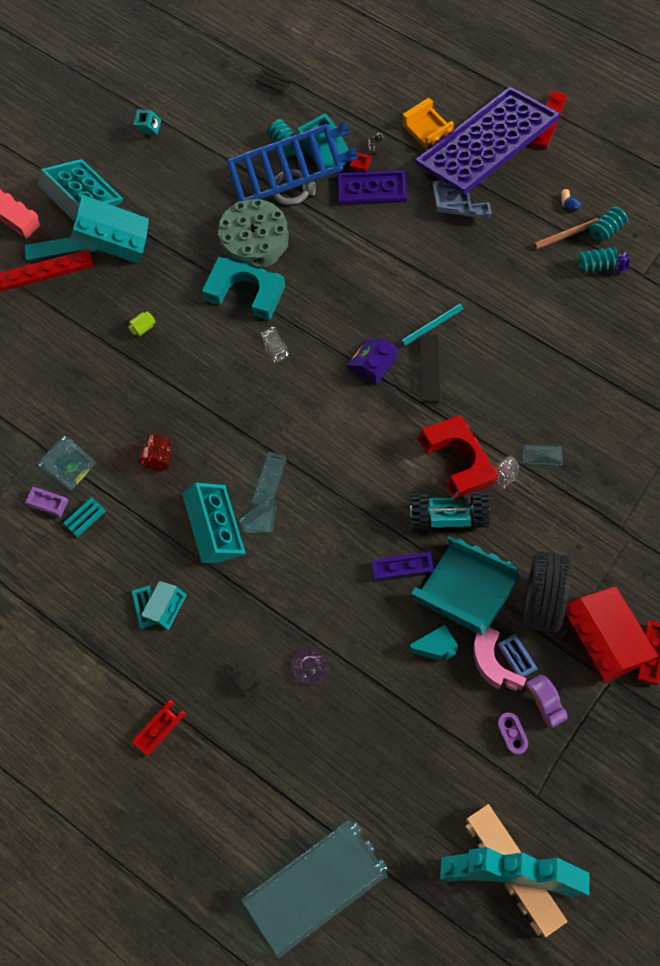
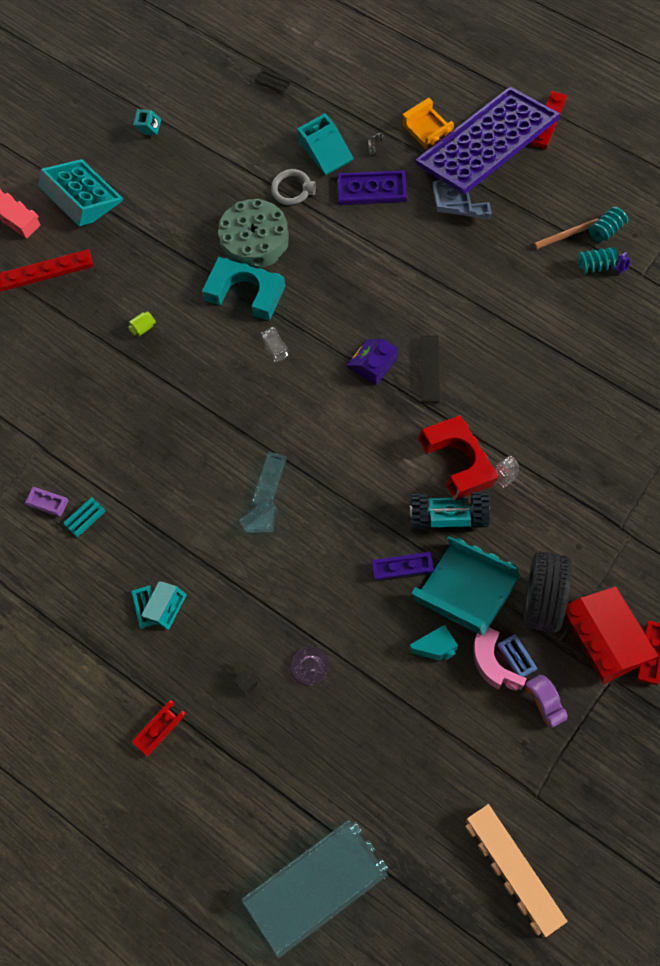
(53, 249): teal tile -> none
(66, 463): clear light blue slope -> none
(110, 229): teal slope -> none
(156, 453): clear red piece -> none
(213, 522): teal slope -> none
(280, 131): teal piece -> none
(338, 159): blue bar -> none
(361, 163): red plate -> none
(407, 340): teal bar -> none
(512, 734): medium lavender plate -> none
(516, 868): teal arch -> none
(543, 455): clear light blue slope -> none
(568, 202): blue arm -> none

